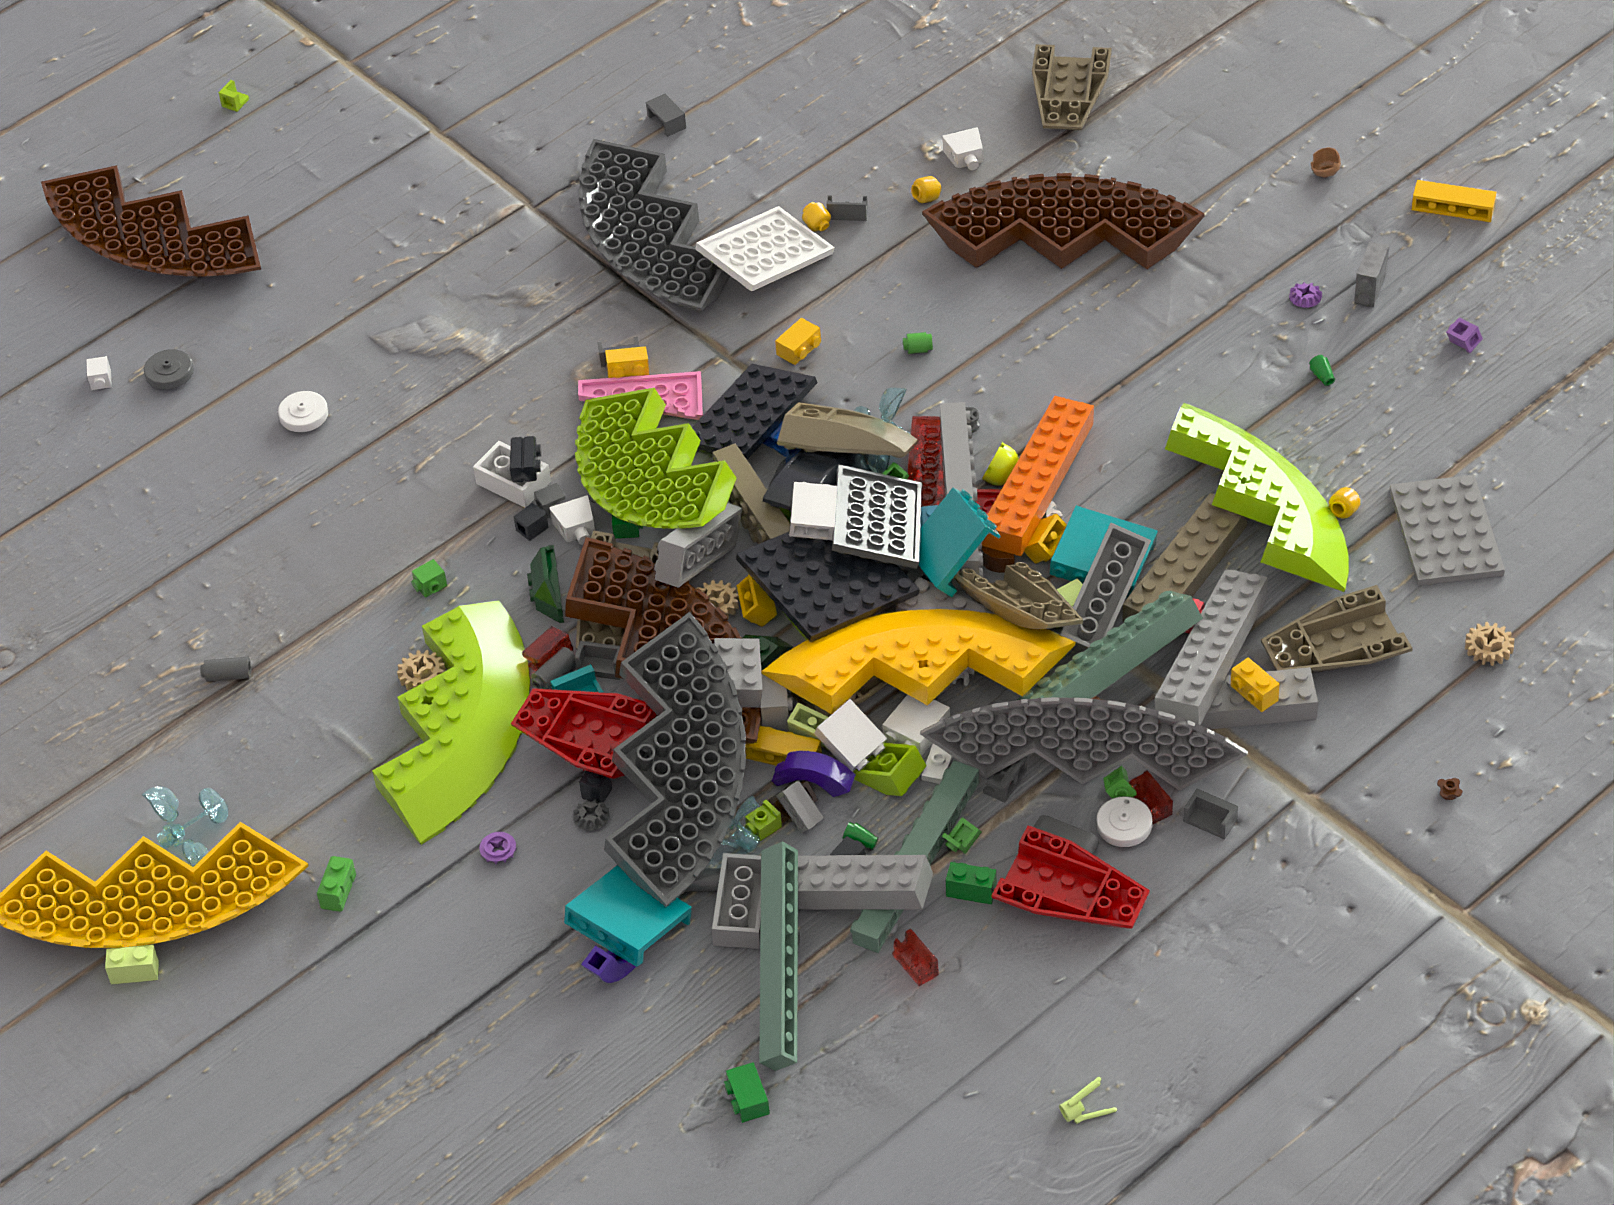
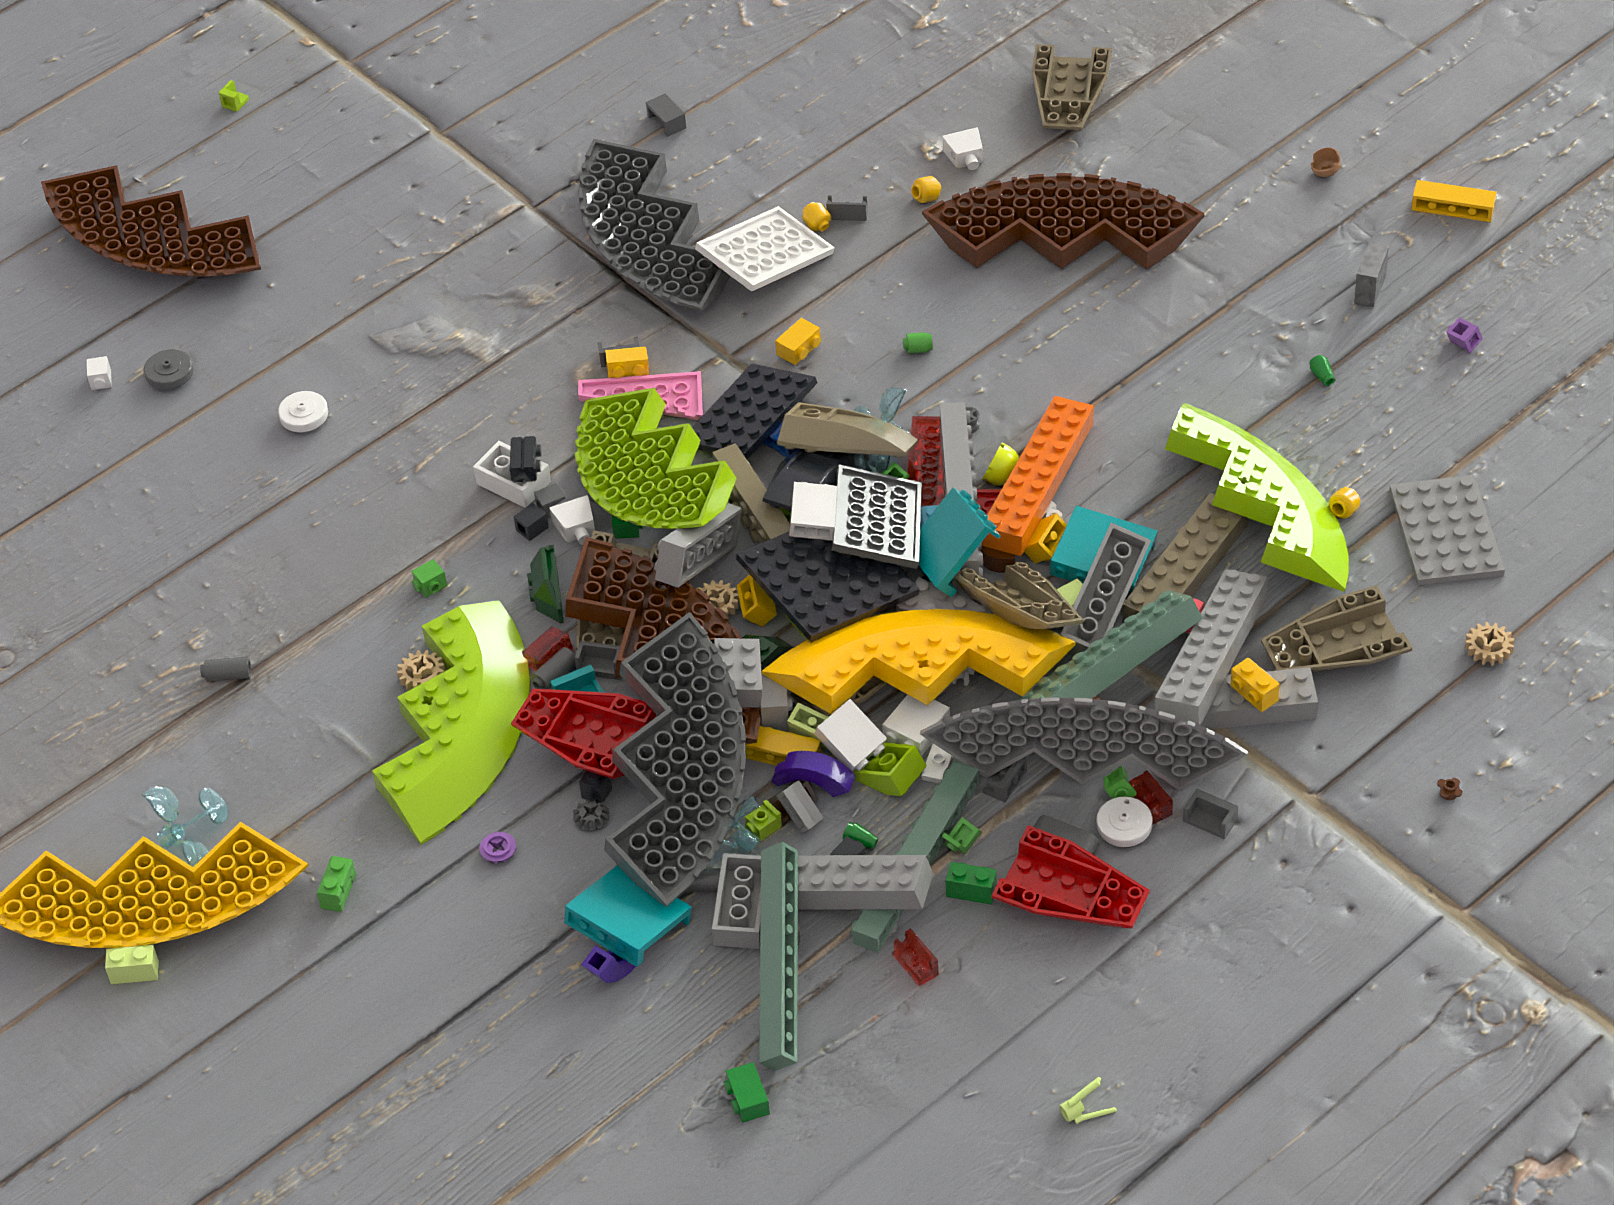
(1309, 300): medium lavender gear -> none

